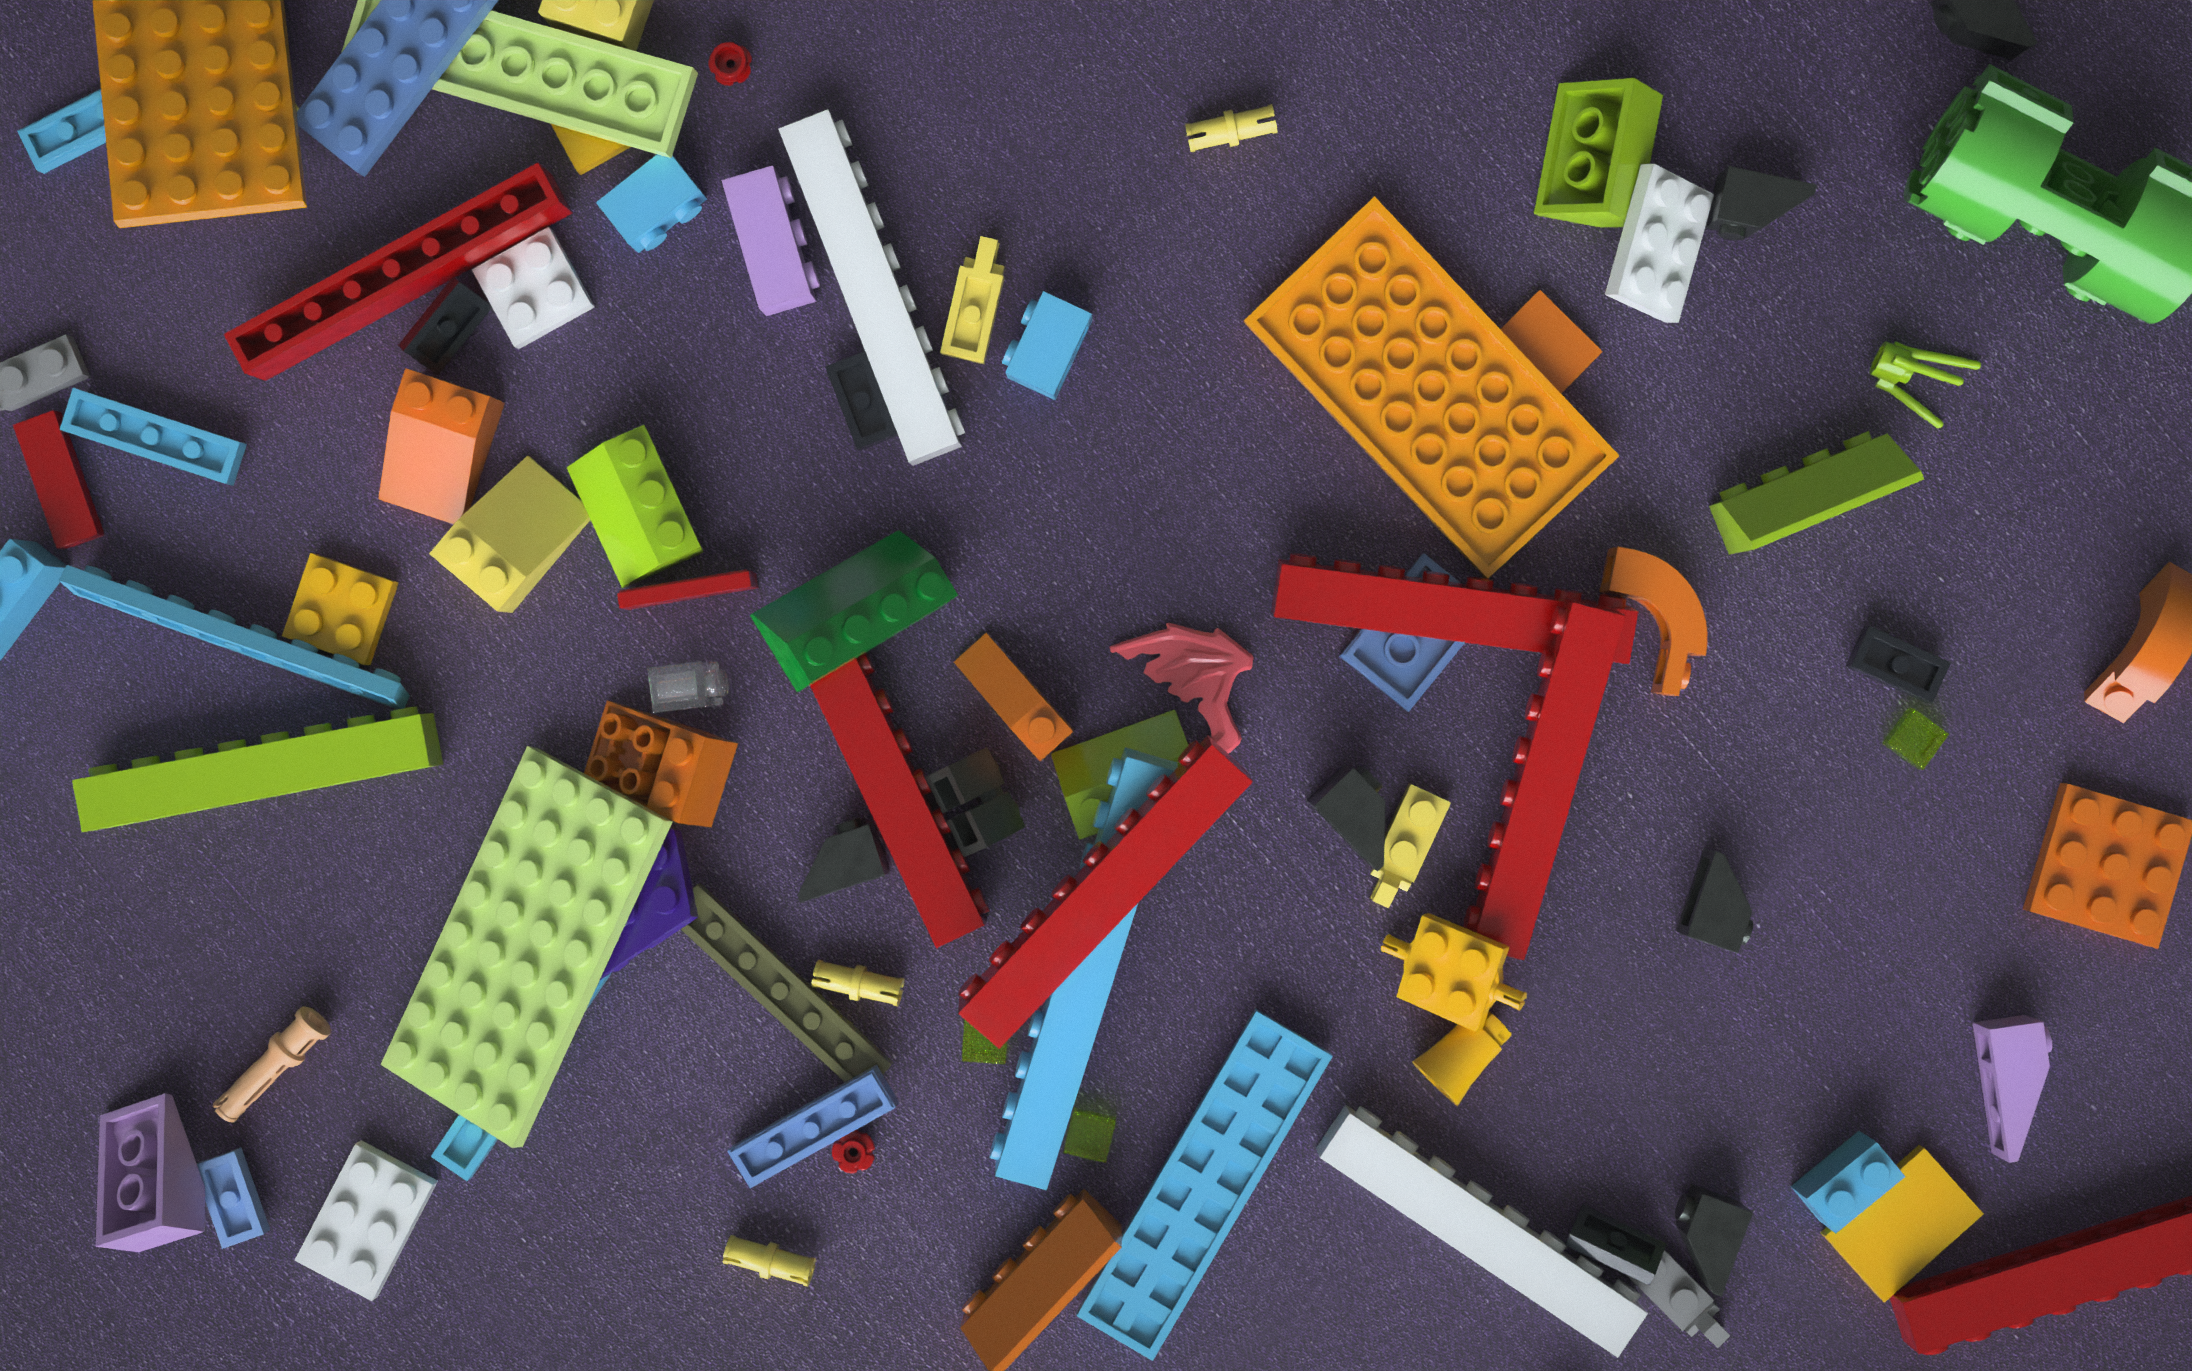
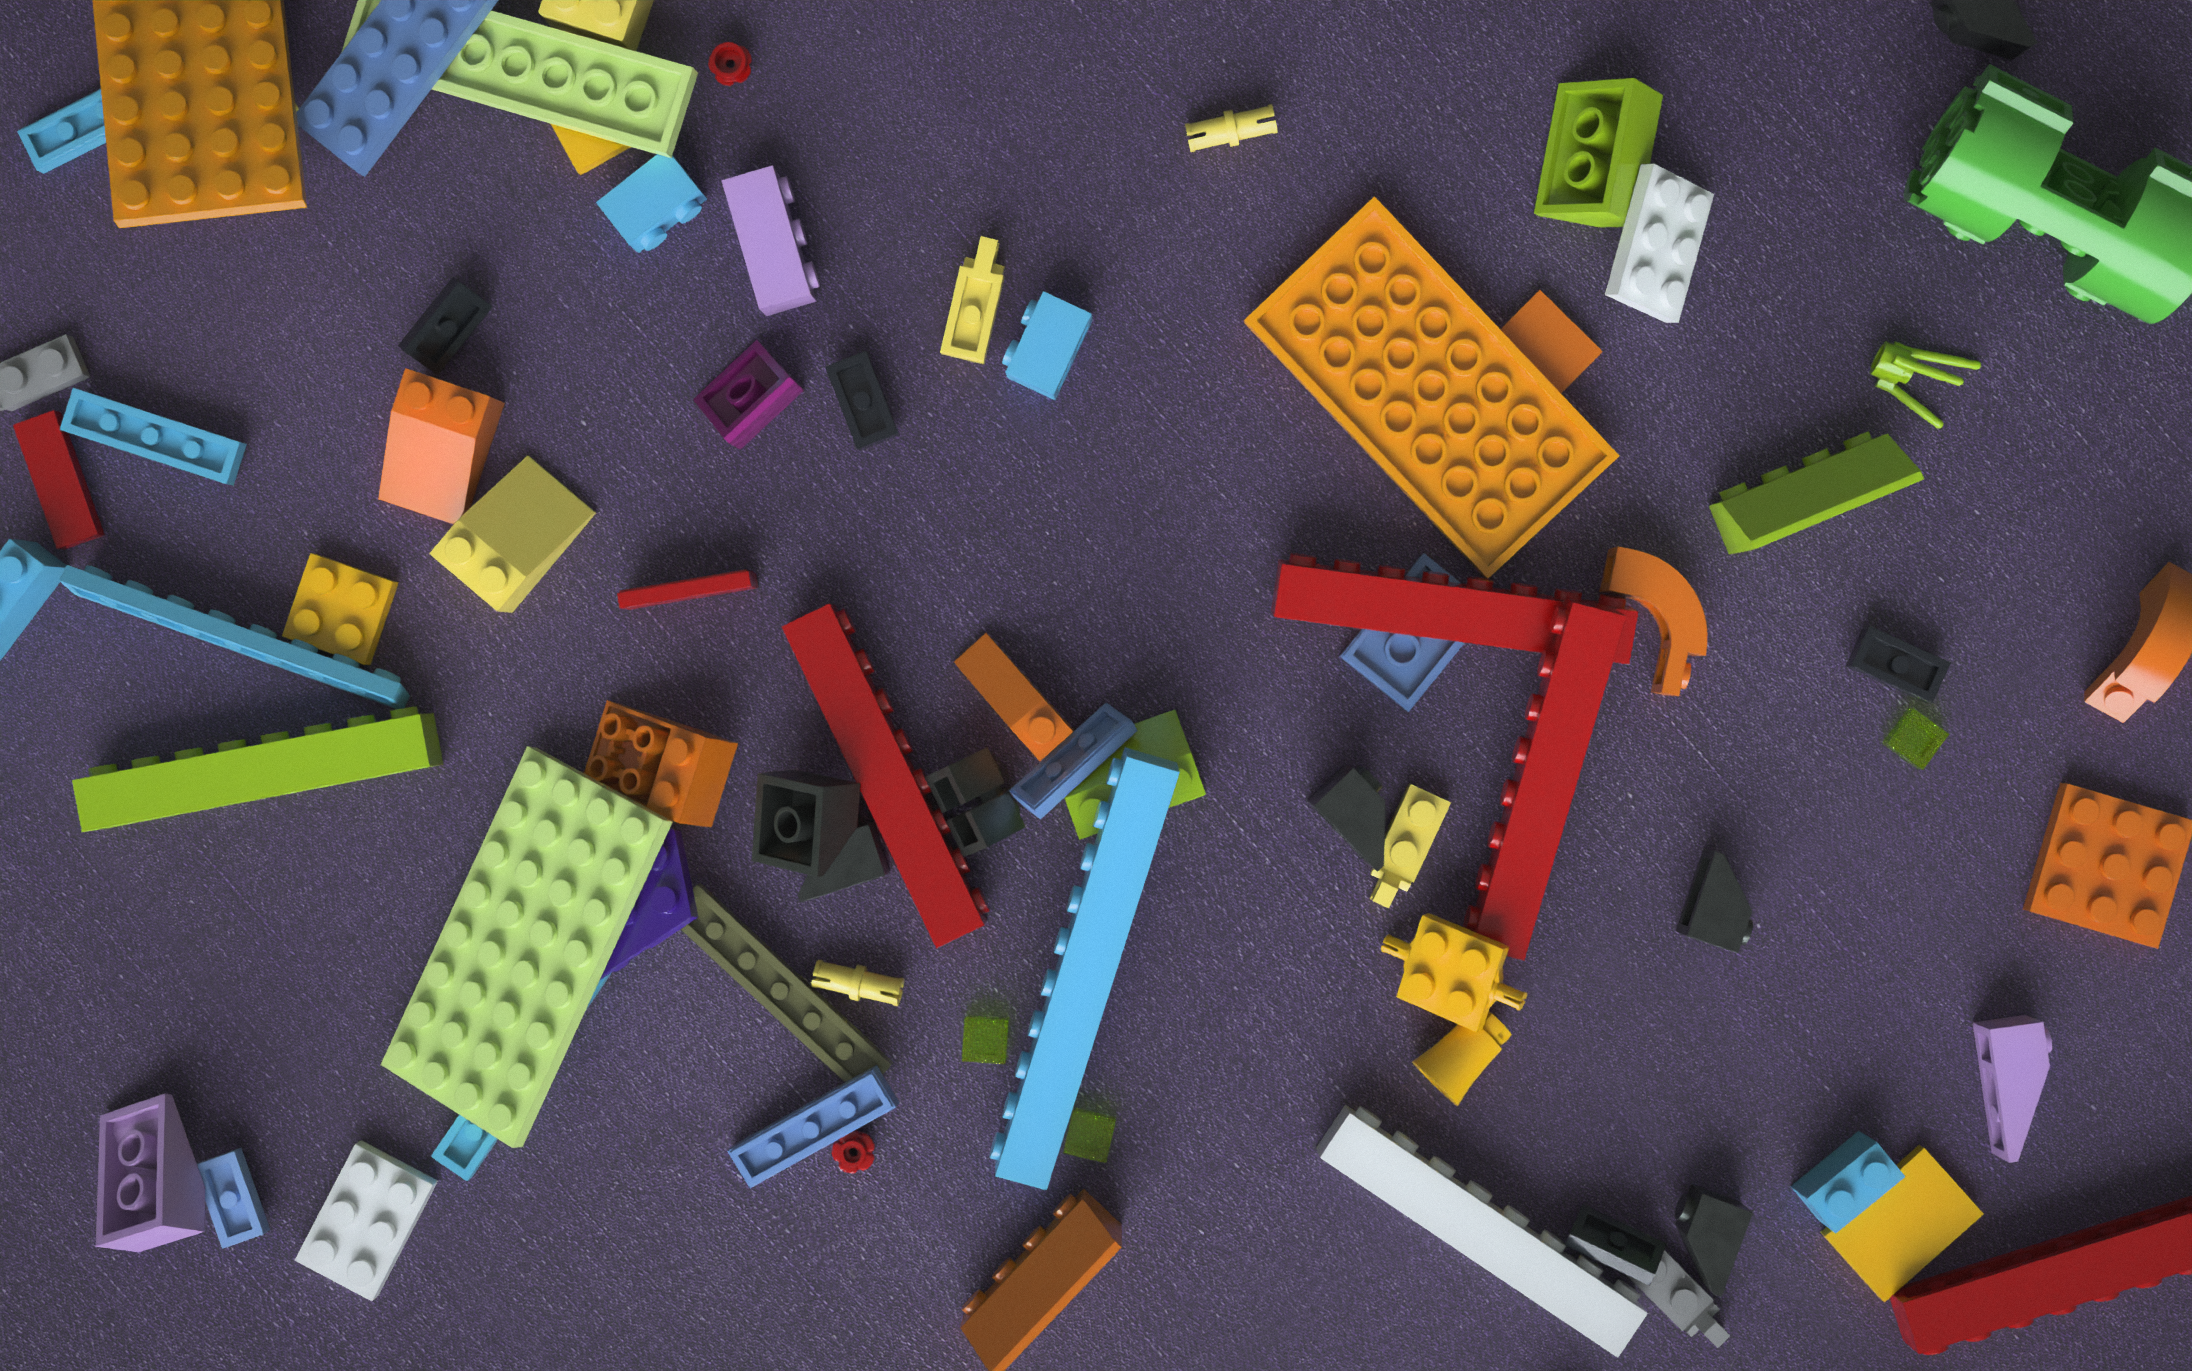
(283, 1051): light nougat pin -> none
(398, 273): red brick -> none
(533, 288): white plate -> none
(634, 507): lime slope -> none
(687, 686): clear brick -> none
(747, 395): none -> magenta slope
(769, 1260): light yellow pin -> none
(803, 820): none -> pearl dark grey slope
(852, 608): green slope -> none
(870, 287): white brick -> none
(1073, 760): none -> medium blue tile
(1102, 891): red brick -> none
(1197, 667): coral animal -> none
(1204, 1184): medium azure plate -> none
(1751, 200): pearl dark grey slope -> none

